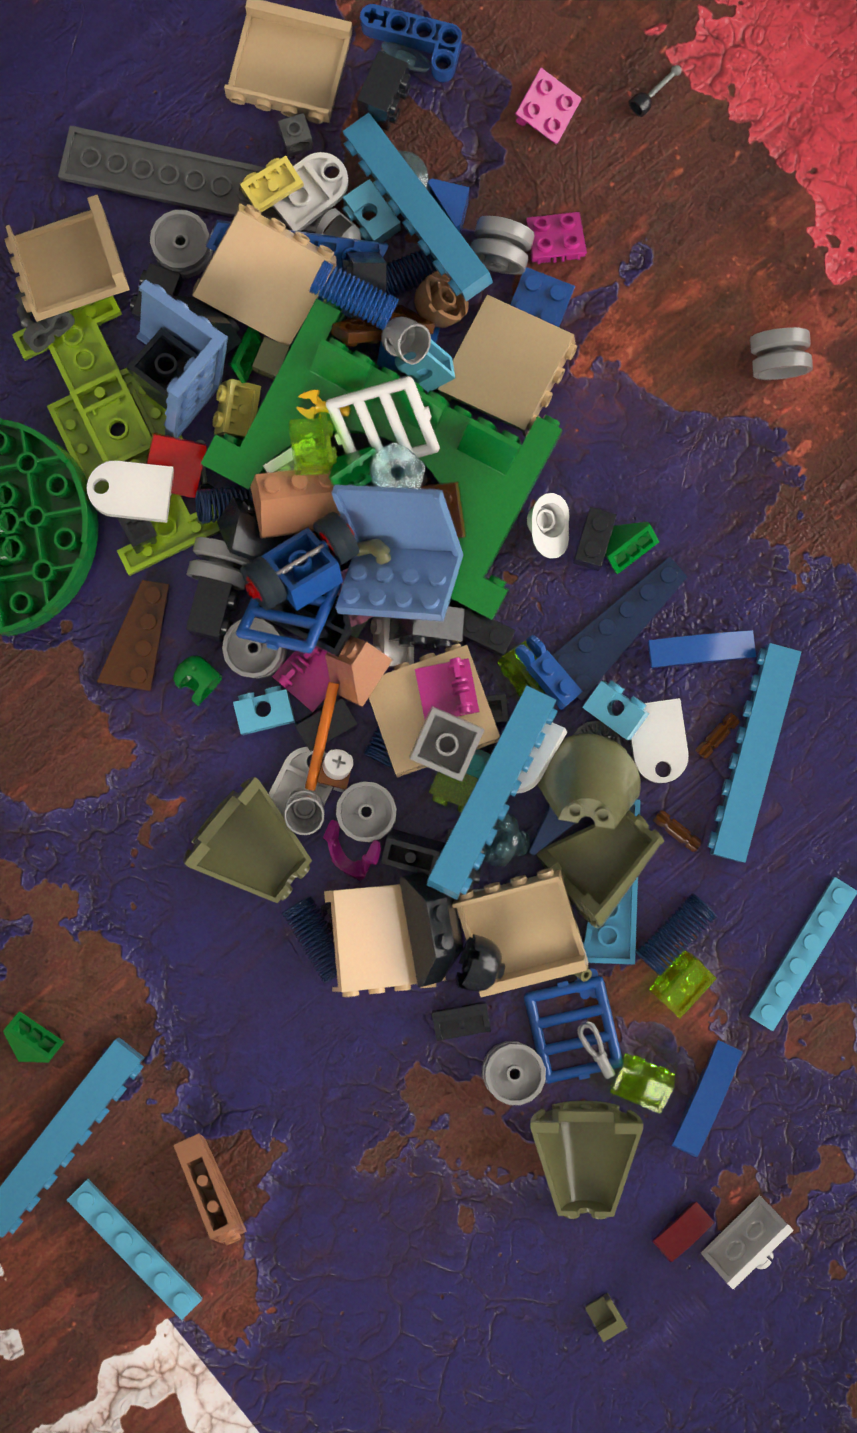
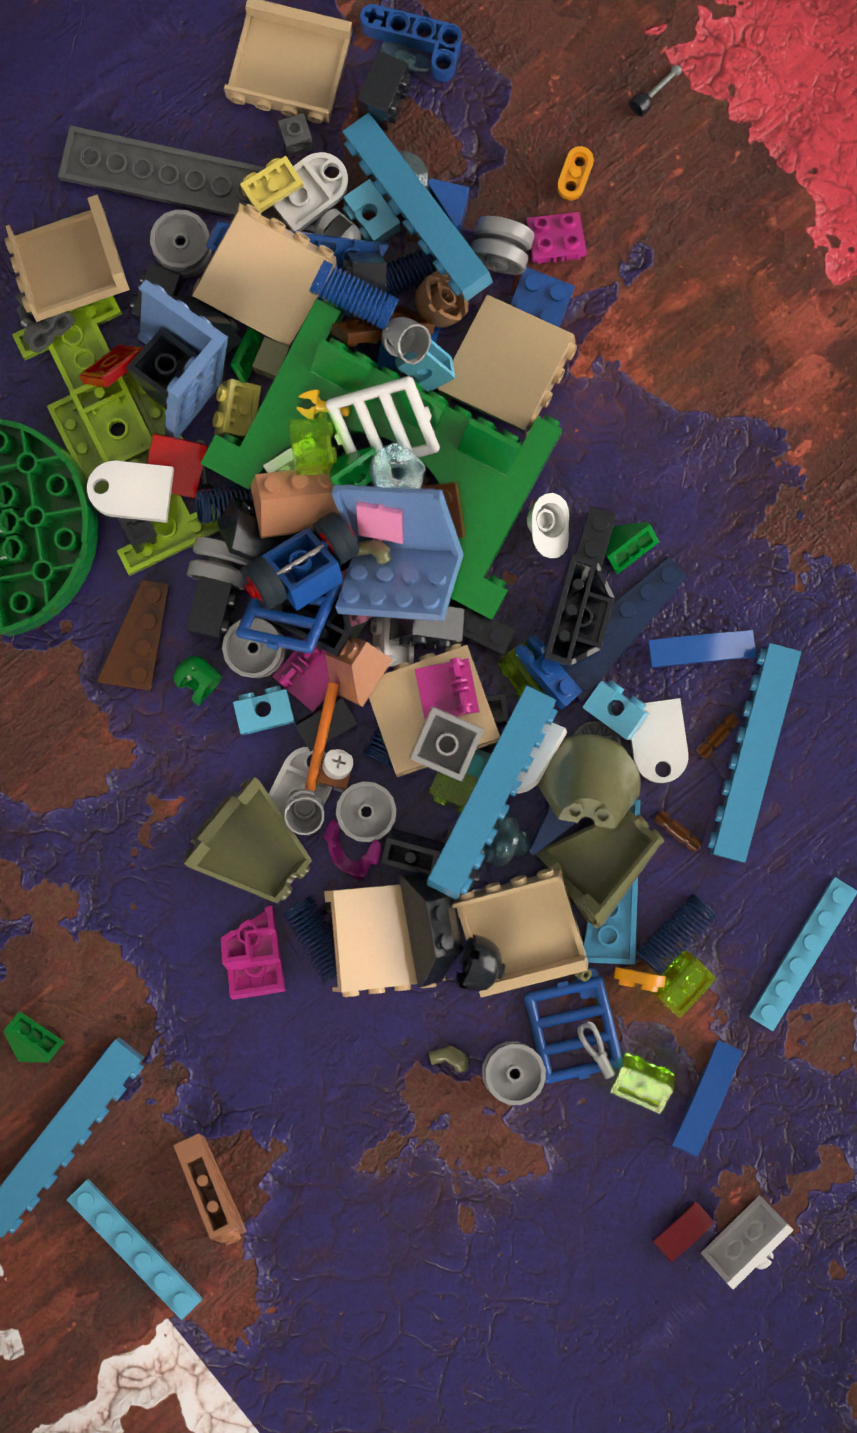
(110, 366): none -> red tile
(254, 957): none -> dark pink slope
(380, 522): none -> bright pink piece
(452, 1056): none -> olive arm
(461, 1021): black hinge -> none
(547, 106): hinge -> none
(575, 174): none -> light orange plate
(579, 613): none -> black wedge
(586, 1154): olive cone -> none
(605, 1317): olive panel -> none
(629, 977): none -> light orange plate
(781, 353): light grey wheel -> none

